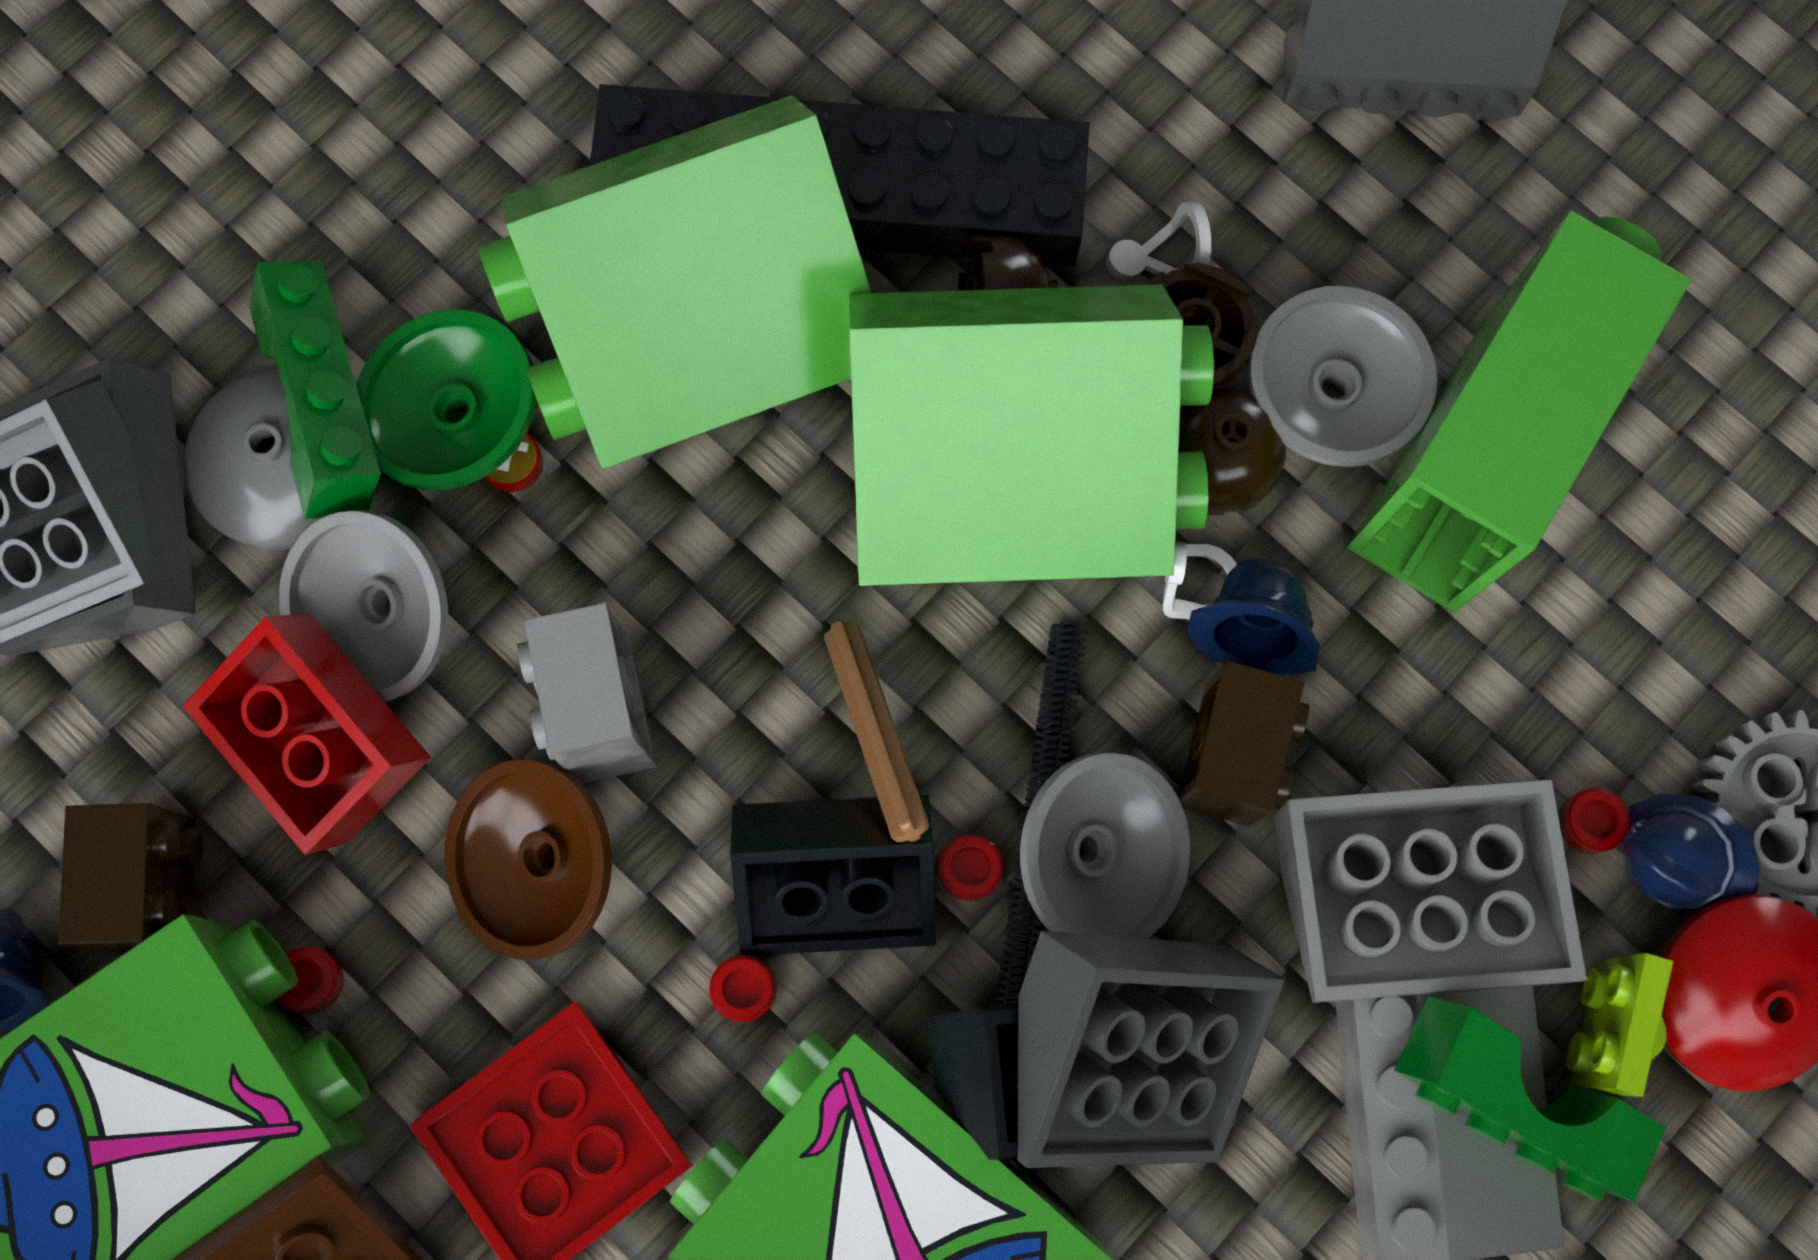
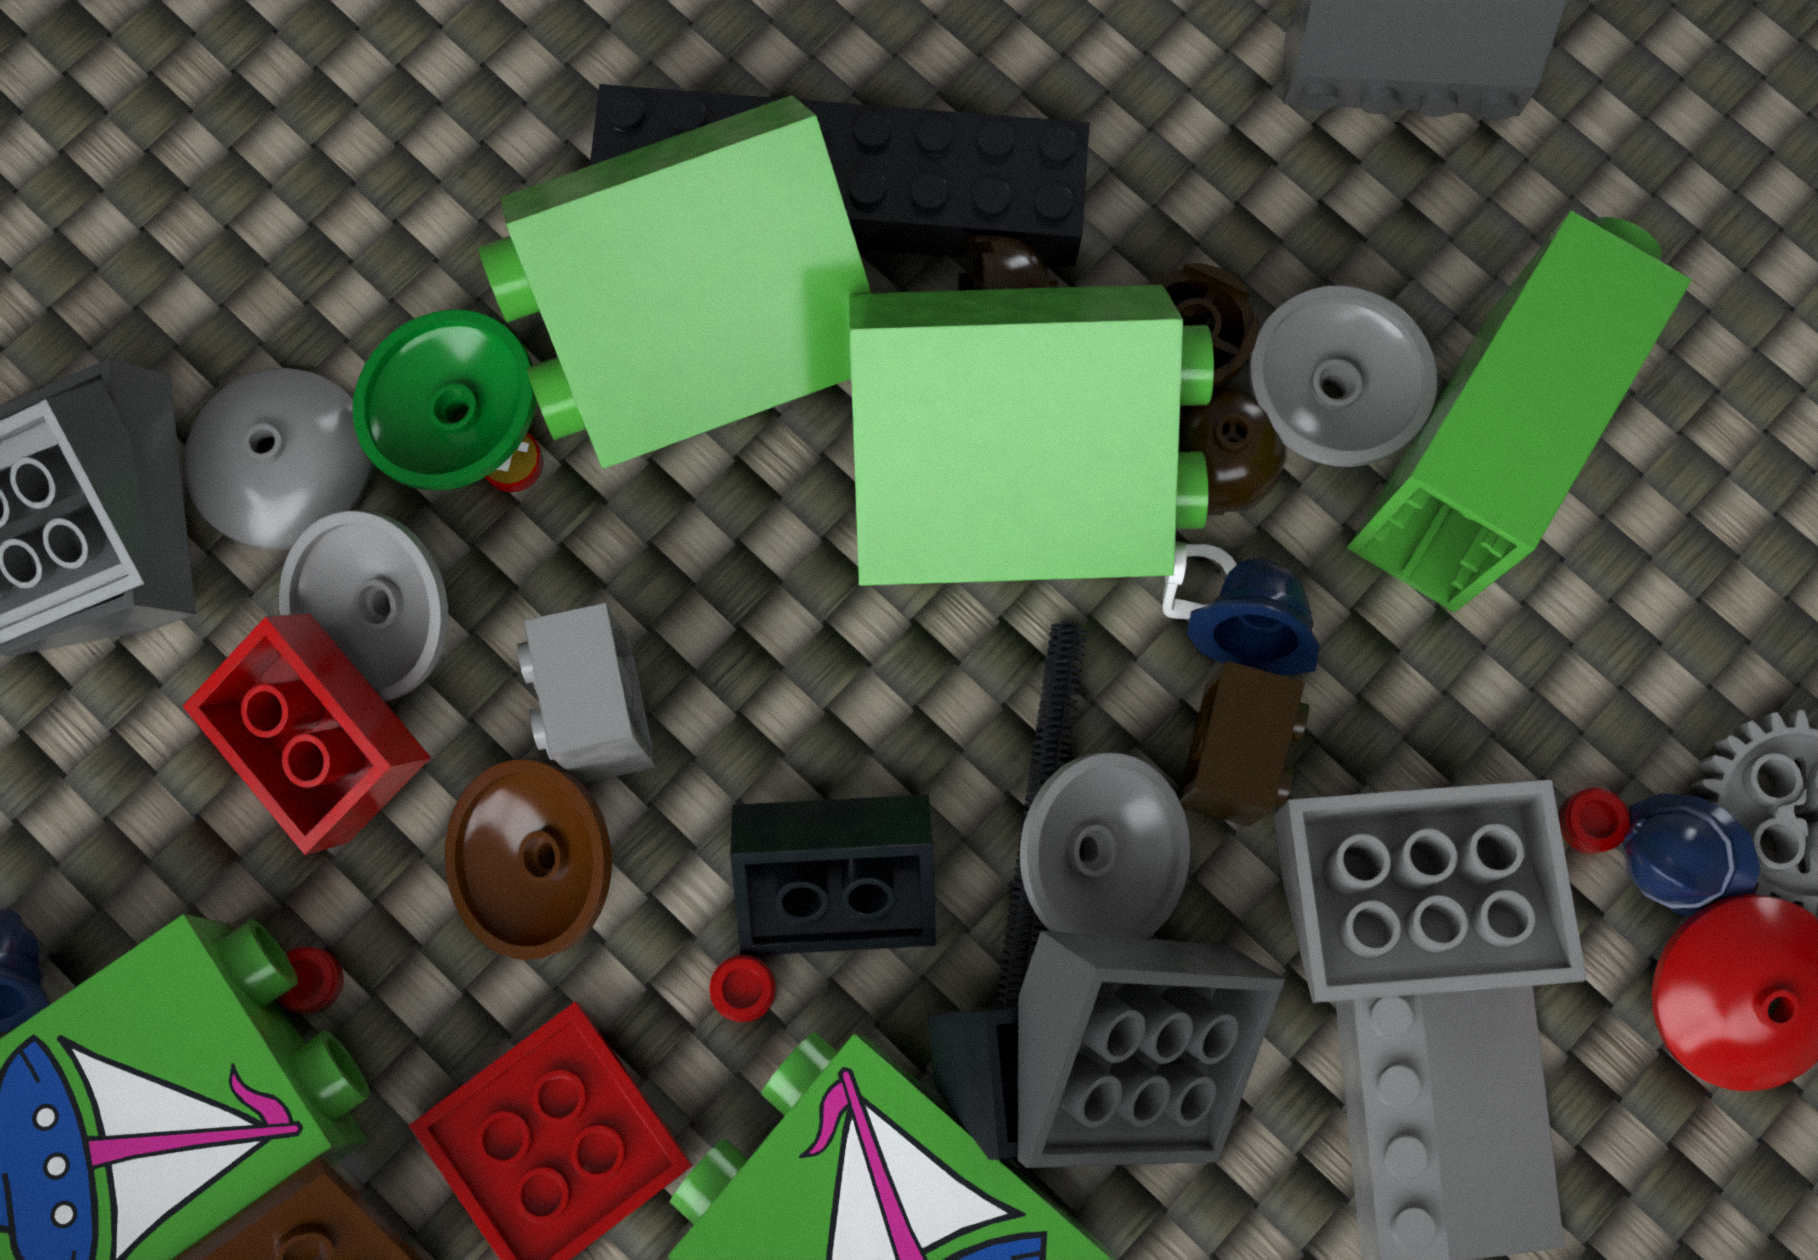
(125, 874): dark brown brick -> none
(328, 429): green arch -> none
(876, 732): medium nougat axle -> none
(970, 867): red tile -> none
(1129, 259): white piece -> none
(1475, 1067): green arch -> none
(1620, 1024): lime plate -> none

